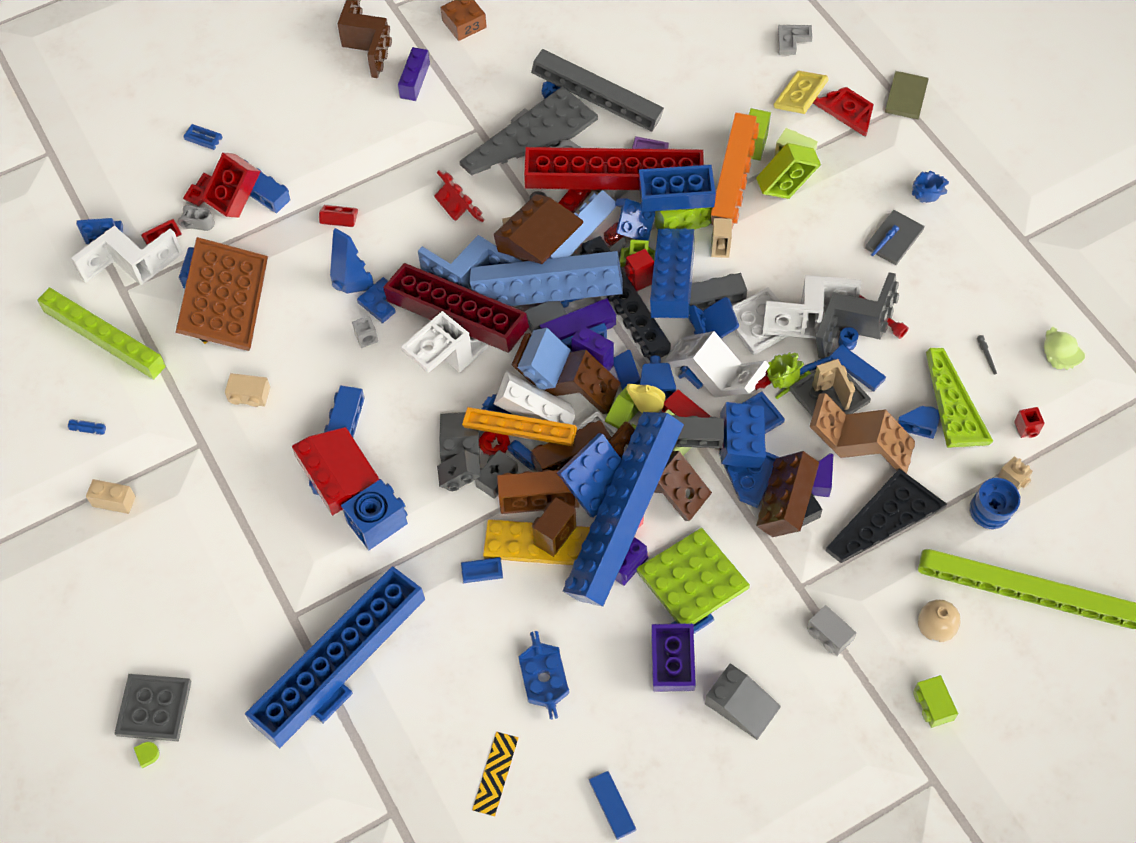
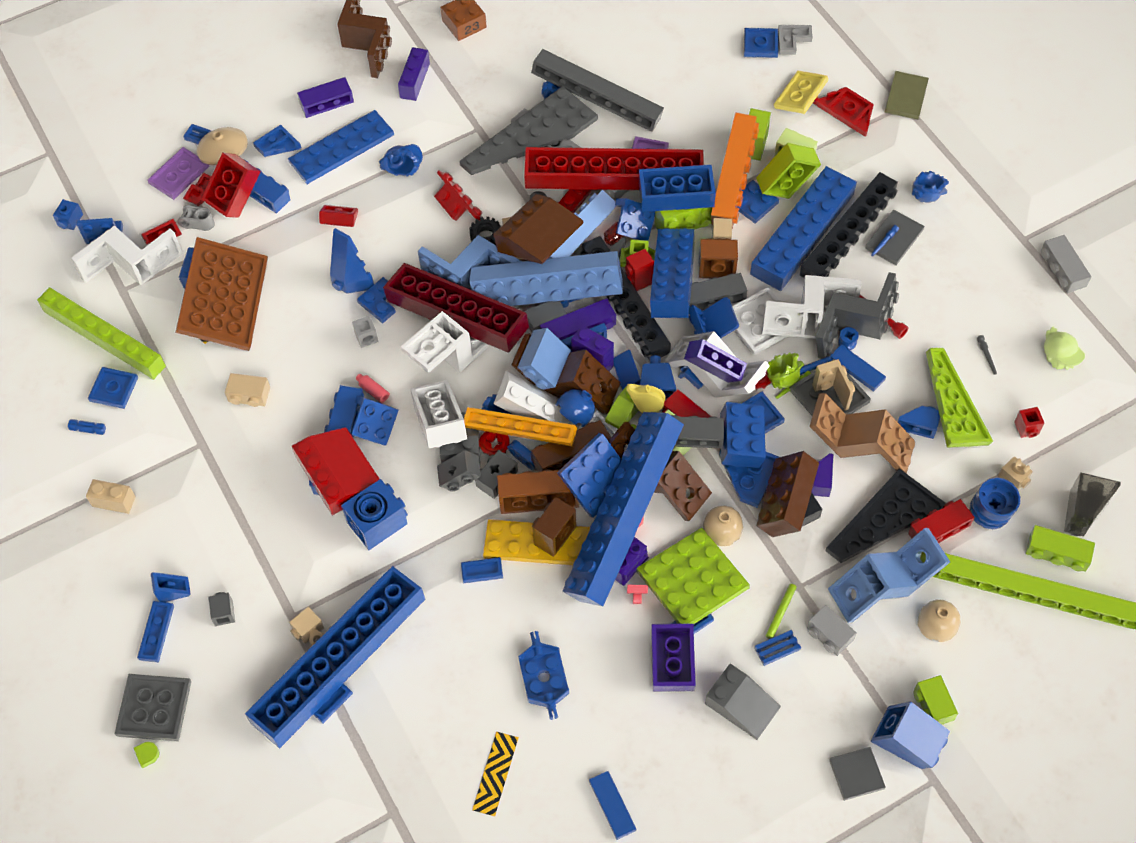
(67, 214): none -> blue brick
(113, 387): none -> blue plate
(155, 631): none -> blue tile
(169, 587): none -> blue slope
(177, 173): none -> medium lavender tile
(221, 140): none -> tan dish
(221, 608): none -> dark grey brick
(276, 142): none -> blue wing
(307, 626): none -> tan brick
(325, 97): none -> dark purple brick
(341, 146): none -> blue plate
(372, 388): none -> coral cylinder
(374, 421): none -> blue bracket
(402, 160): none -> blue hair
(438, 414): none -> white brick
(484, 225): none -> black tyre
(576, 406): none -> blue cylinder
(637, 591): none -> coral tile
(715, 361): none -> brick
(717, 258): none -> dark orange brick
(723, 525): none -> tan cylinder
(755, 204): none -> blue plate
(761, 42): none -> blue plate
(781, 611): none -> lime bar
(792, 640): none -> blue tile
(803, 228): none -> blue brick
(850, 226): none -> black brick
(857, 773): none -> dark grey tile
(888, 575): none -> medium blue bracket
(911, 735): none -> slope
(944, 522): none -> red brick
(1060, 548): none -> lime brick
(1065, 264): none -> light grey brick
(1087, 501): none -> clear smoke slope

